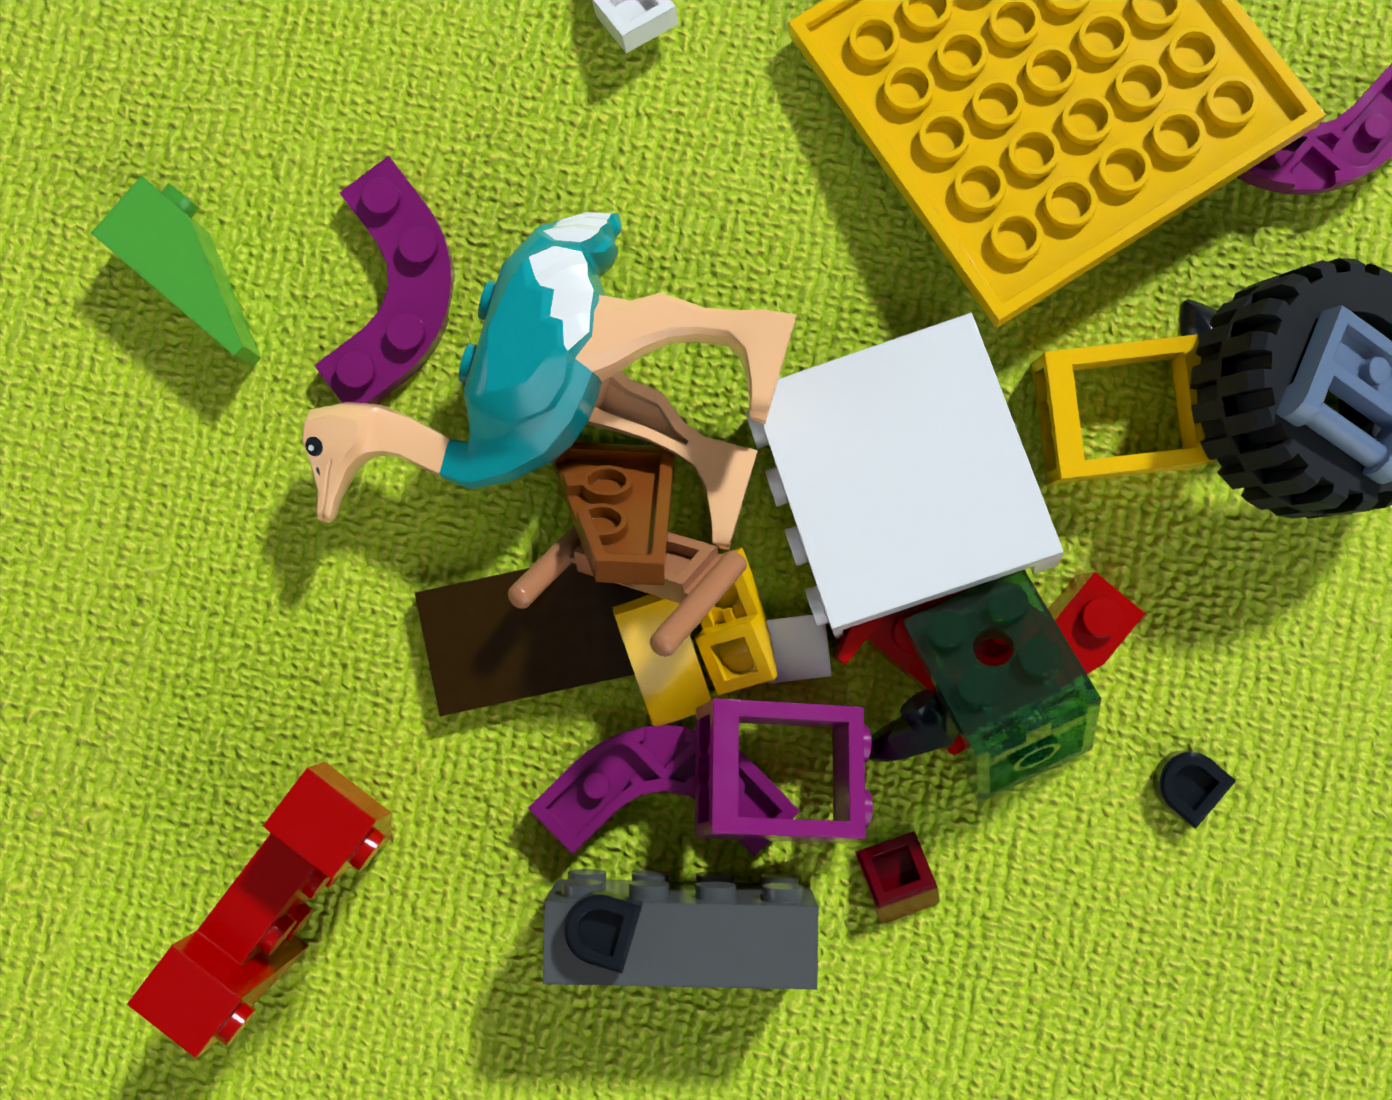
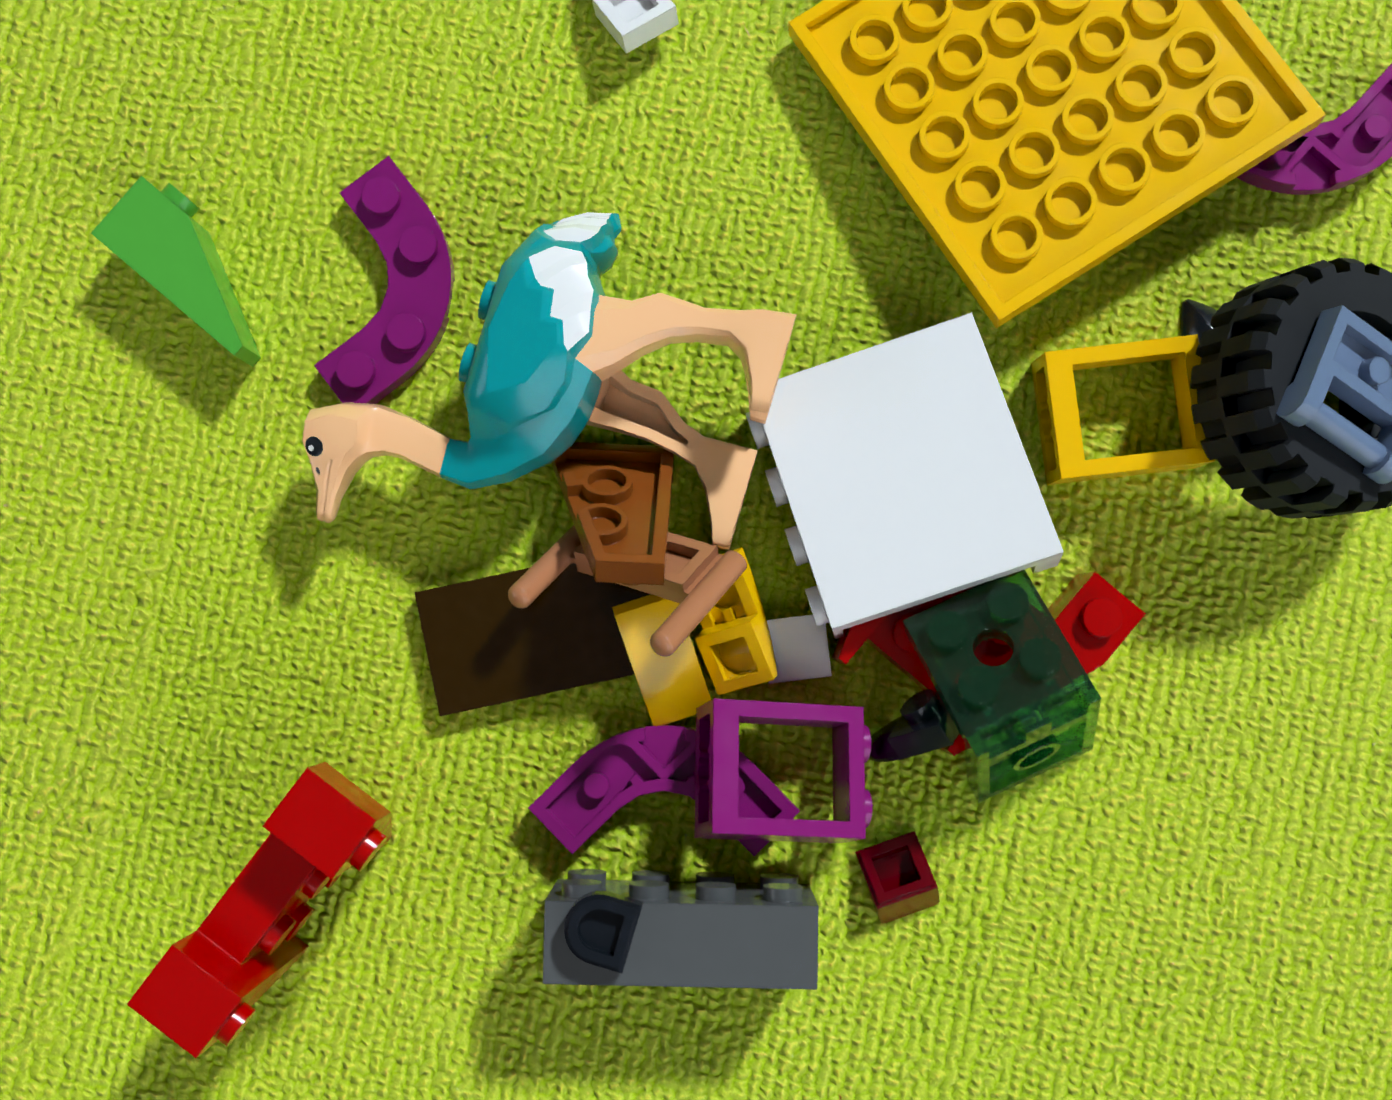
(1190, 785): black tile -> none

